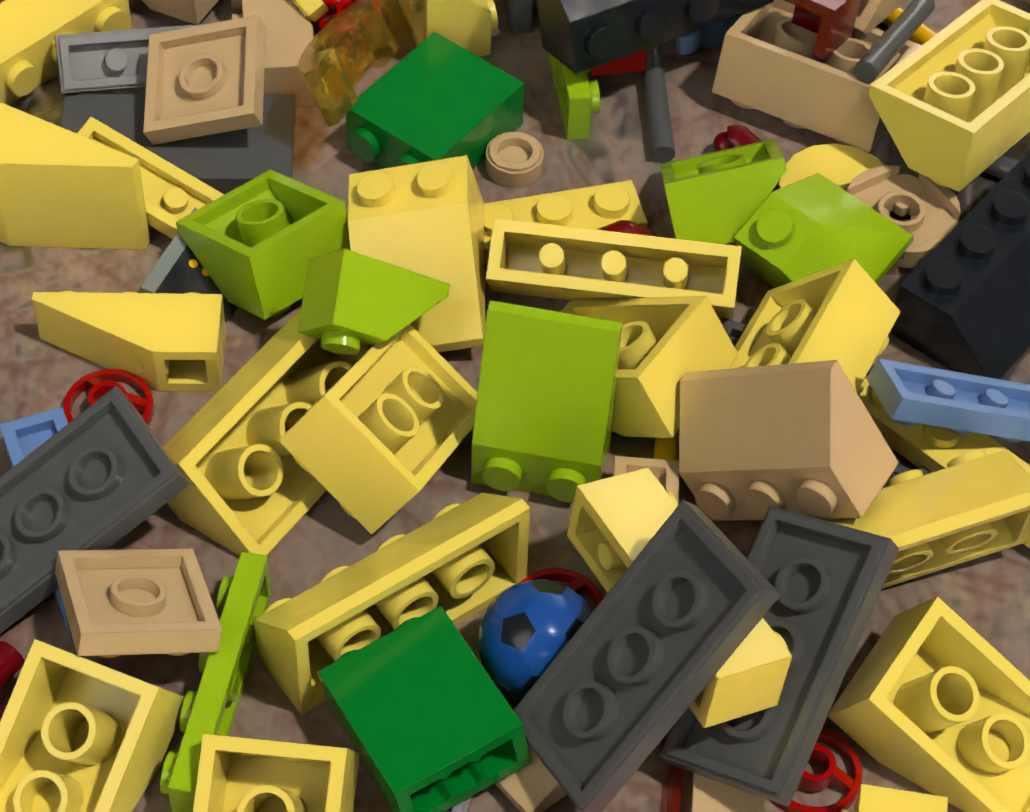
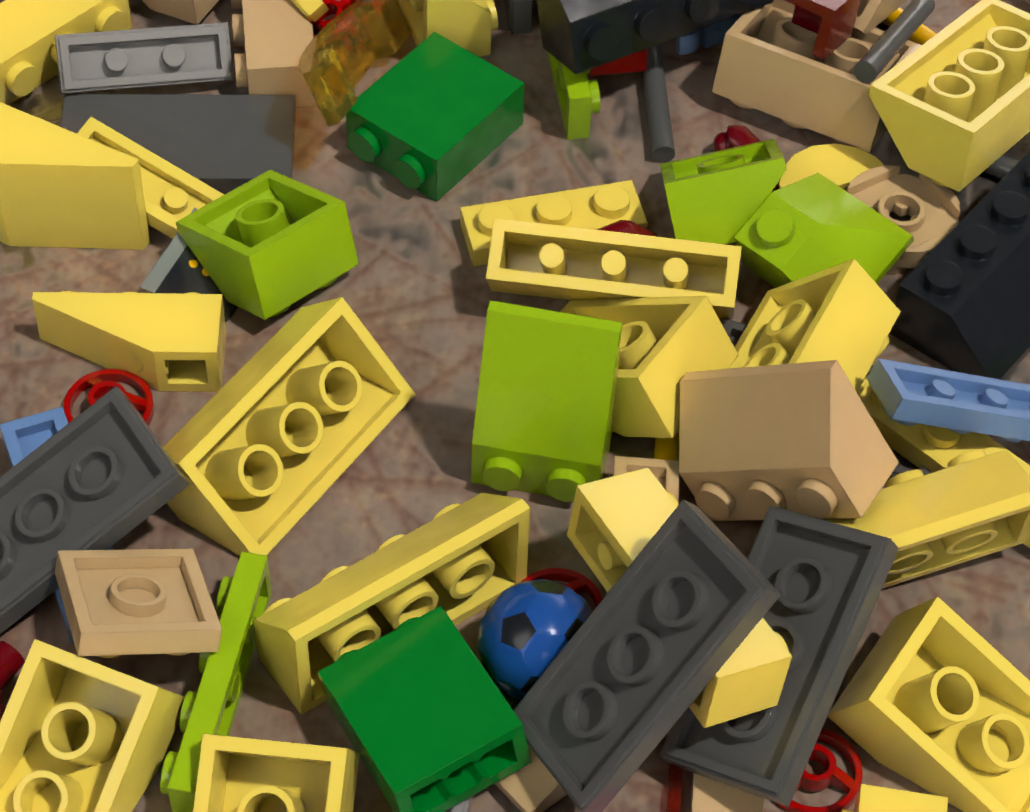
(205, 80): tan plate -> none
(362, 300): lime slope -> none
(384, 427): light yellow slope -> none
(431, 224): light yellow slope -> none
(514, 159): tan tile -> none

